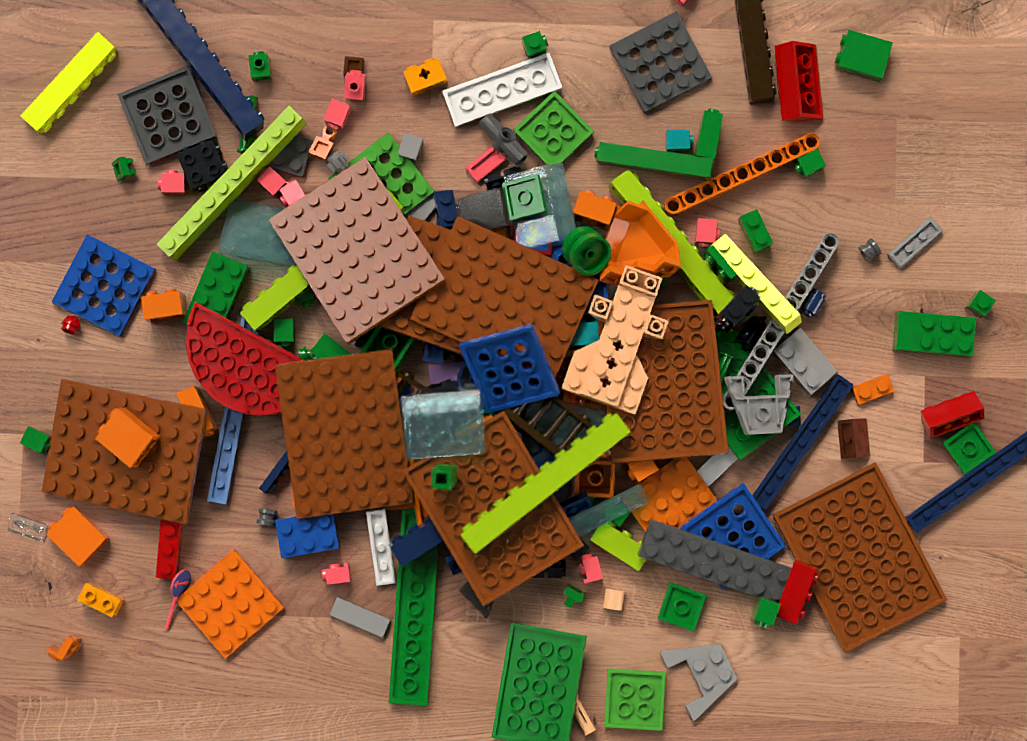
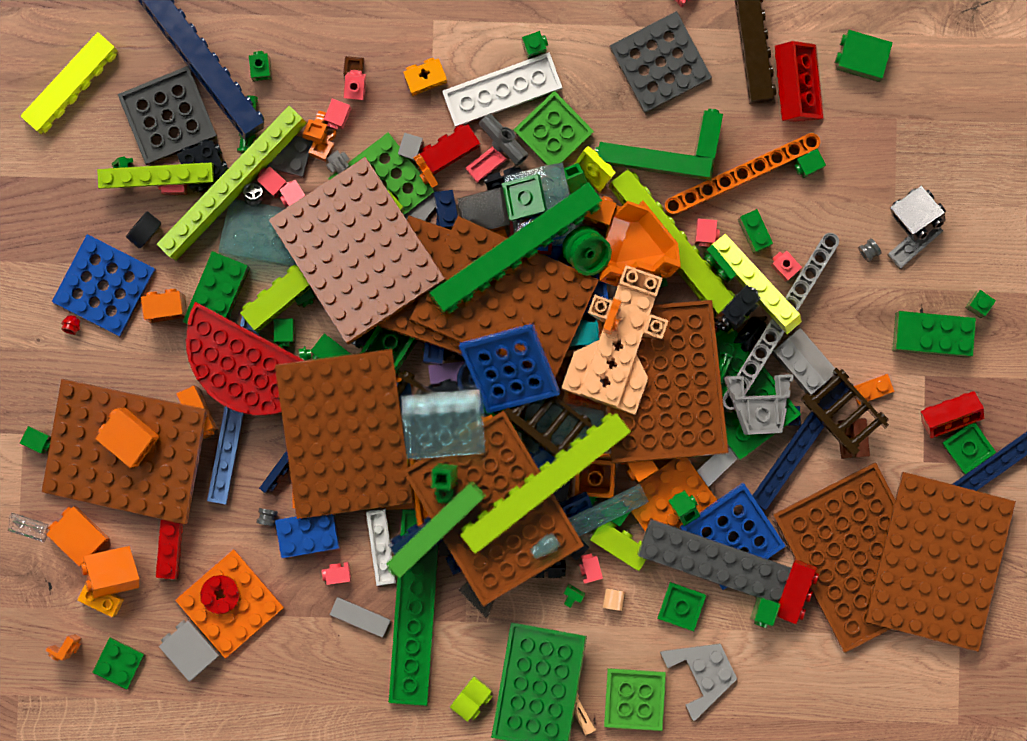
(110, 572): none -> orange brick
(118, 663): none -> green plate
(143, 229): none -> black tyre
(155, 175): none -> lime plate
(179, 586): piece -> none
(189, 649): none -> light grey brick
(209, 598): none -> red plate
(253, 189): none -> dark grey wheel
(316, 129): none -> orange plate
(426, 176): none -> orange plate
(435, 530): none -> bright green brick
(446, 499): none -> green plate
(450, 148): none -> red brick
(471, 699): none -> lime brick
(515, 248): none -> green brick
(545, 546): none -> clear light blue cone
(574, 177): none -> green brick
(596, 170): none -> neon yellow plate
(612, 321): none -> orange plate
(678, 140): teal brick -> none
(684, 507): none -> green brick
(785, 265): none -> coral brick
(813, 303): dark blue brick -> none
(825, 416): none -> dark brown fence
(918, 213): none -> brick
(940, 561): none -> dark orange plate

